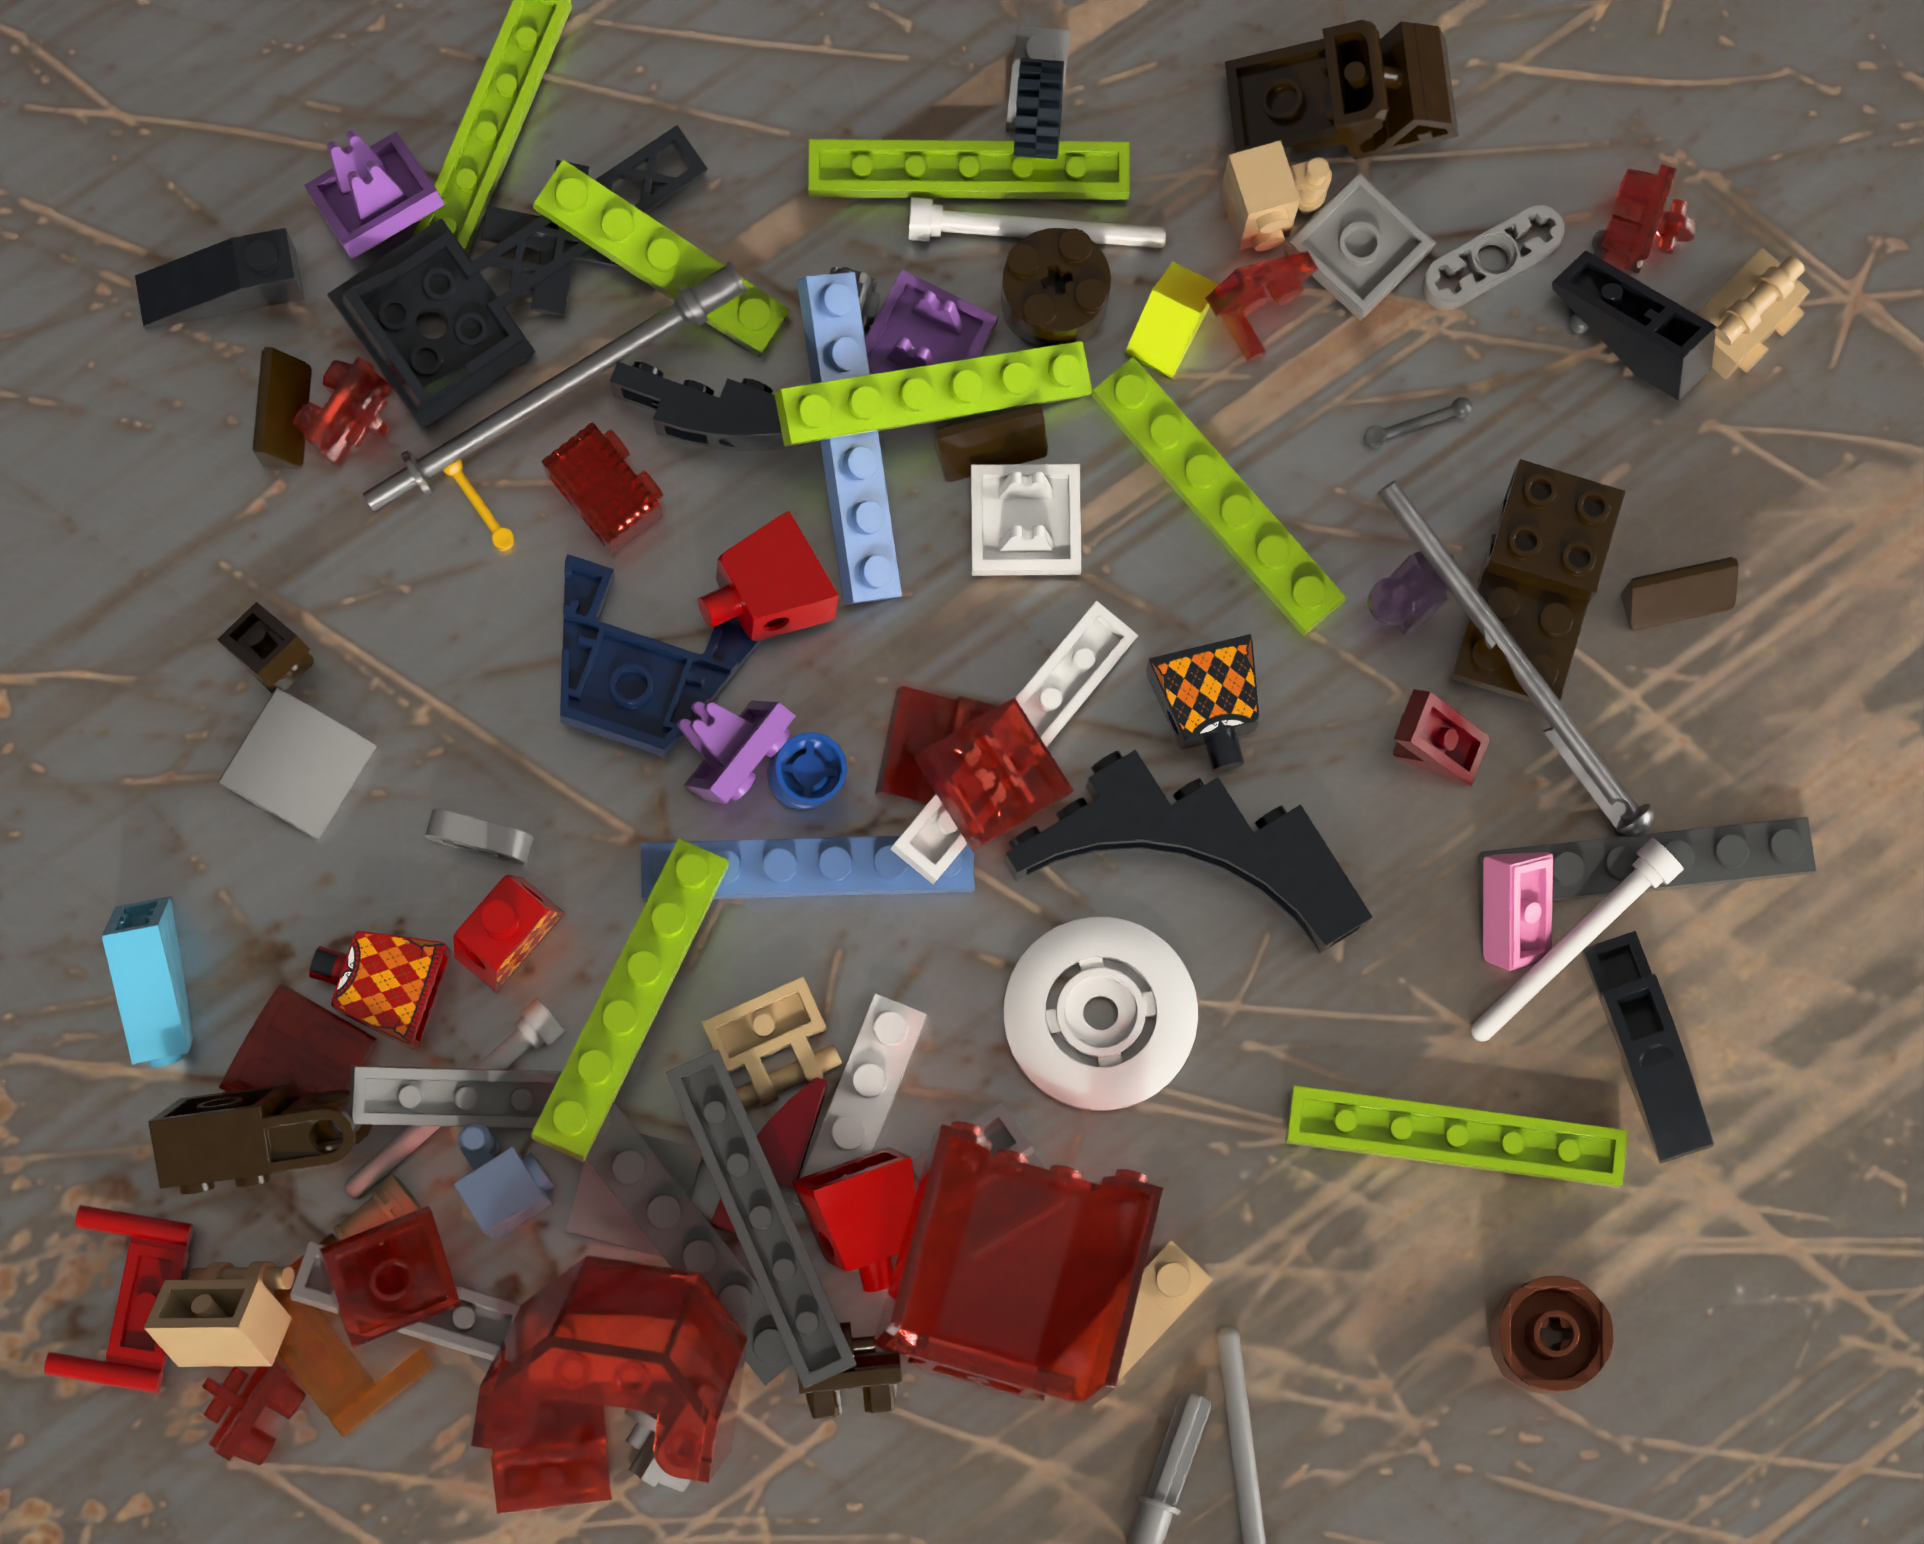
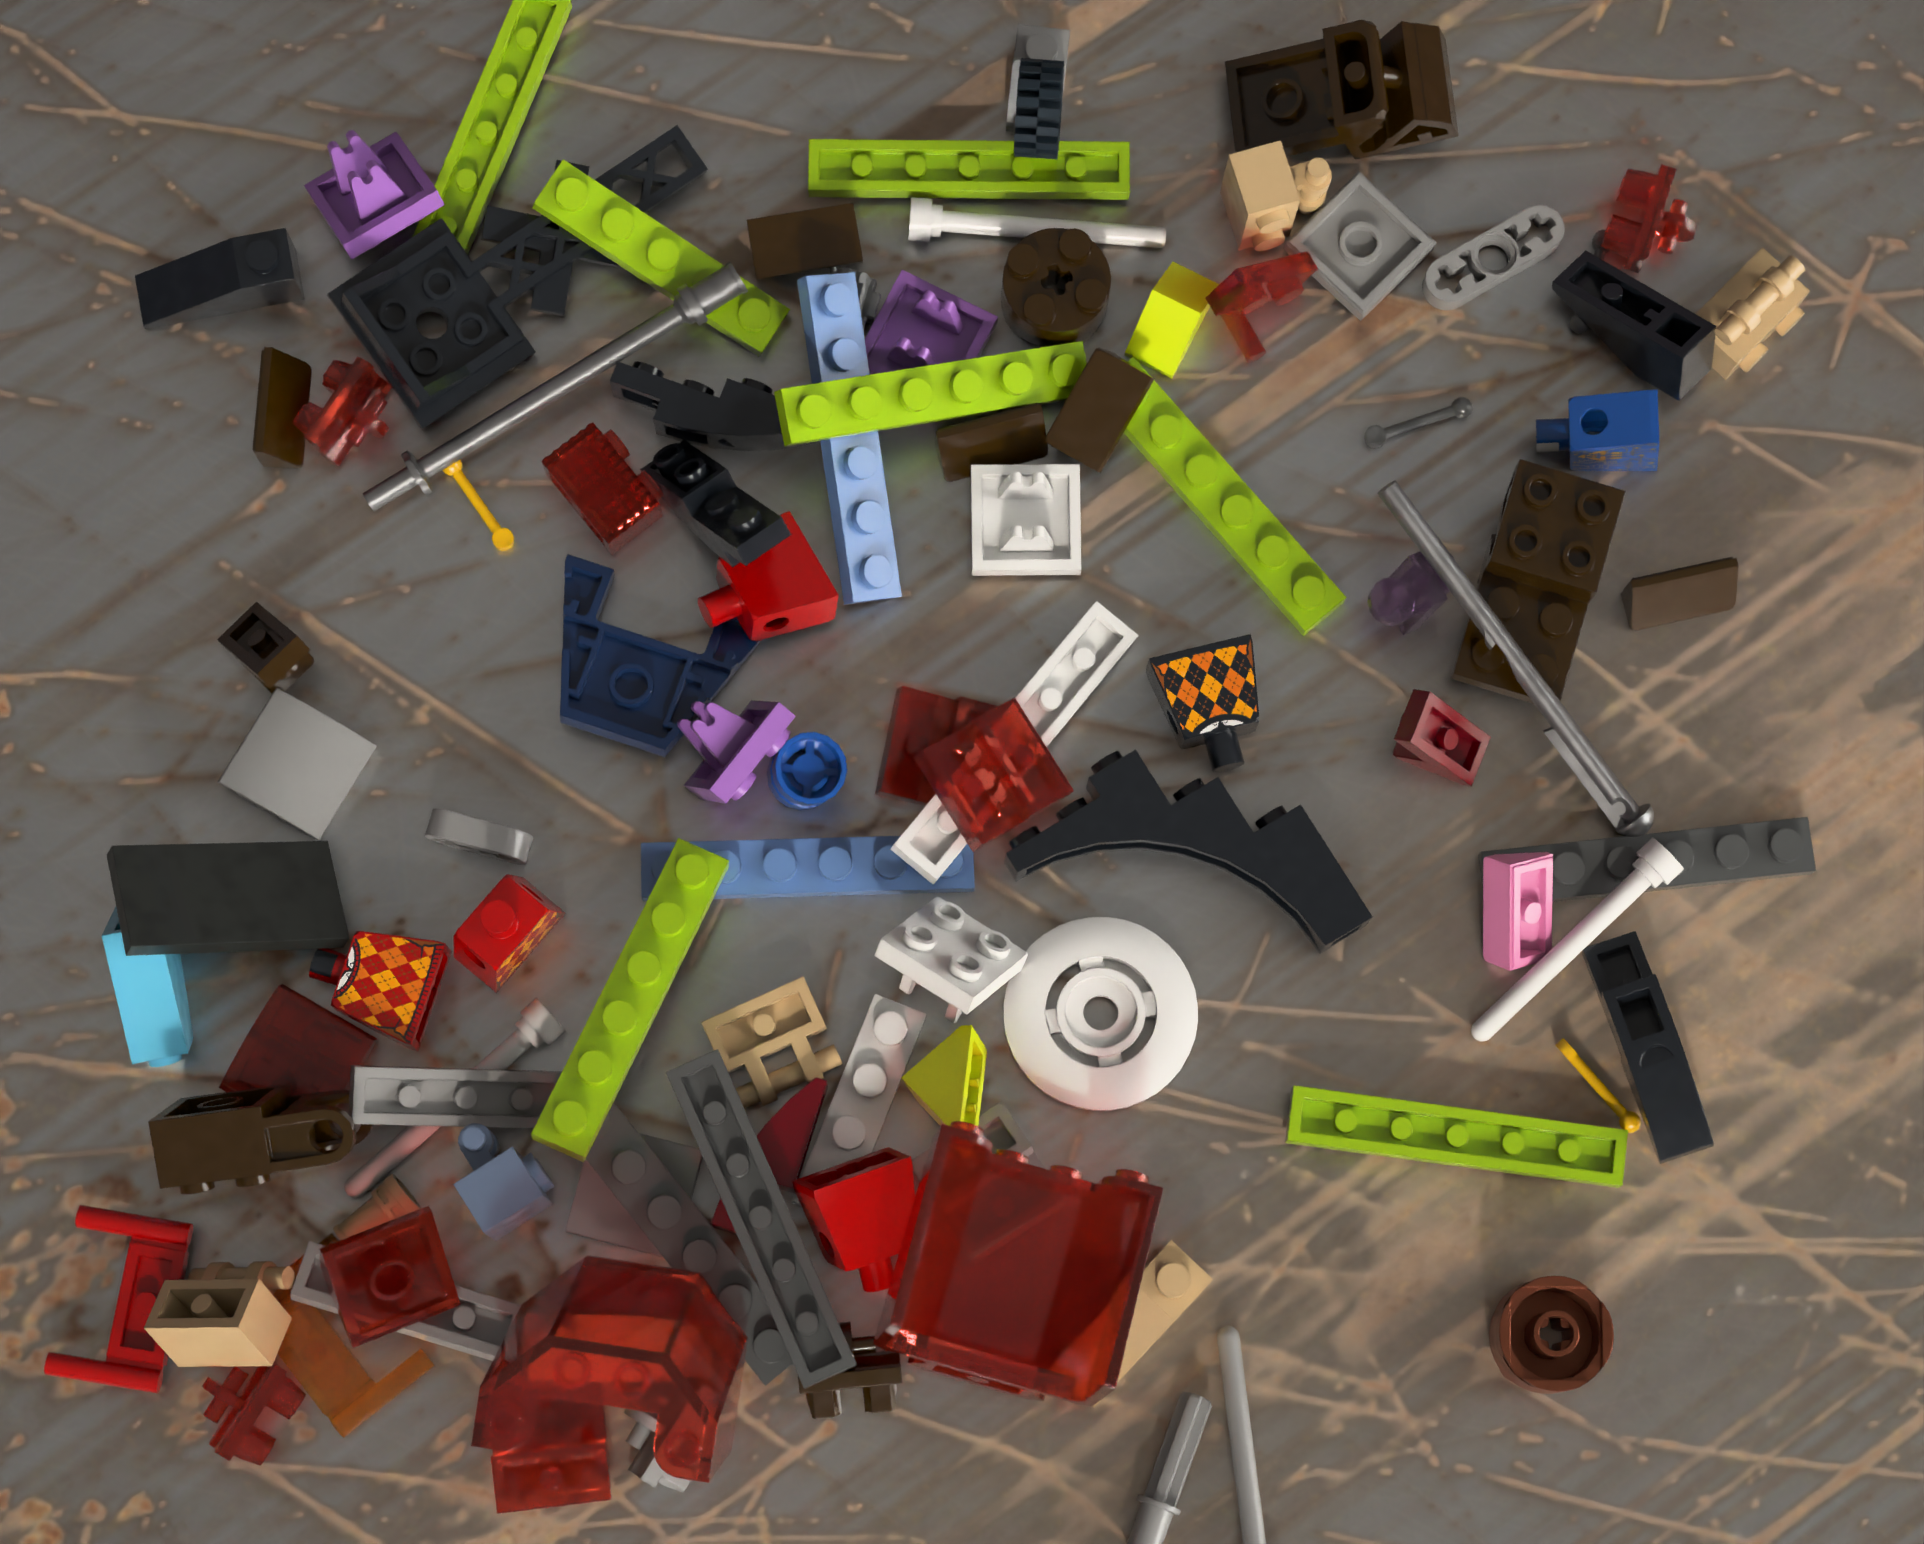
(226, 897): none -> pearl dark grey tile
(713, 505): none -> black slope
(804, 241): none -> dark brown hinge
(950, 956): none -> white plate
(951, 1078): none -> neon yellow slope
(1099, 409): none -> dark brown slope
(1625, 428): none -> blue torso
(1627, 1119): none -> yellow hinge

